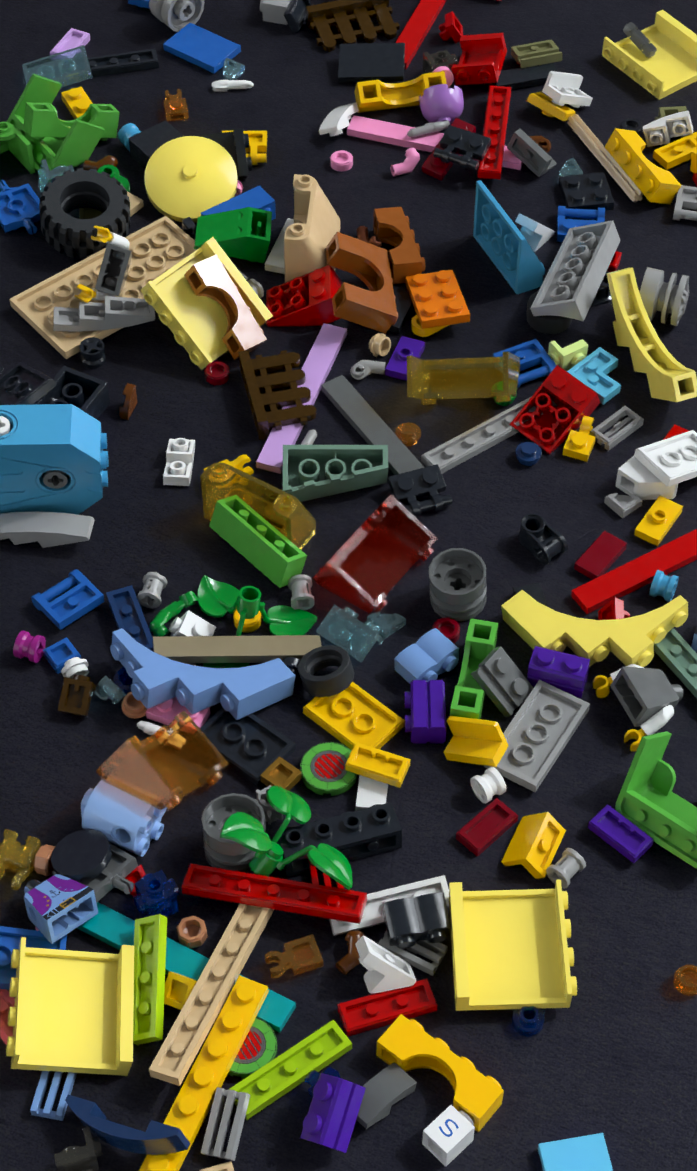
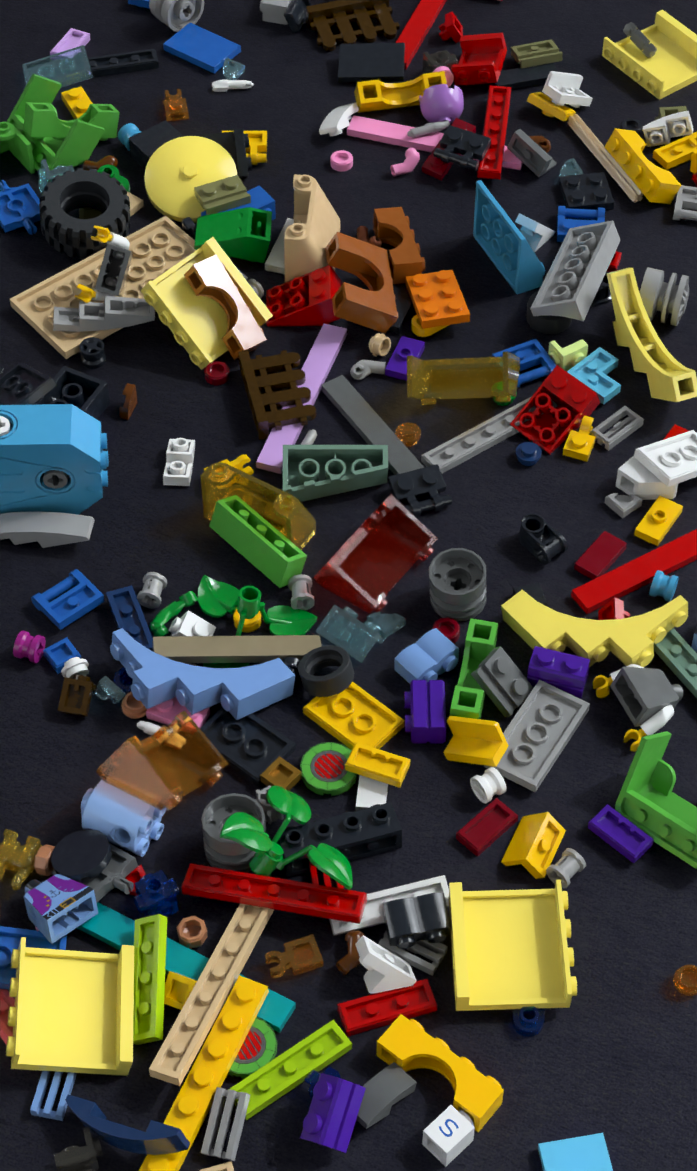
(222, 195): none -> olive plate

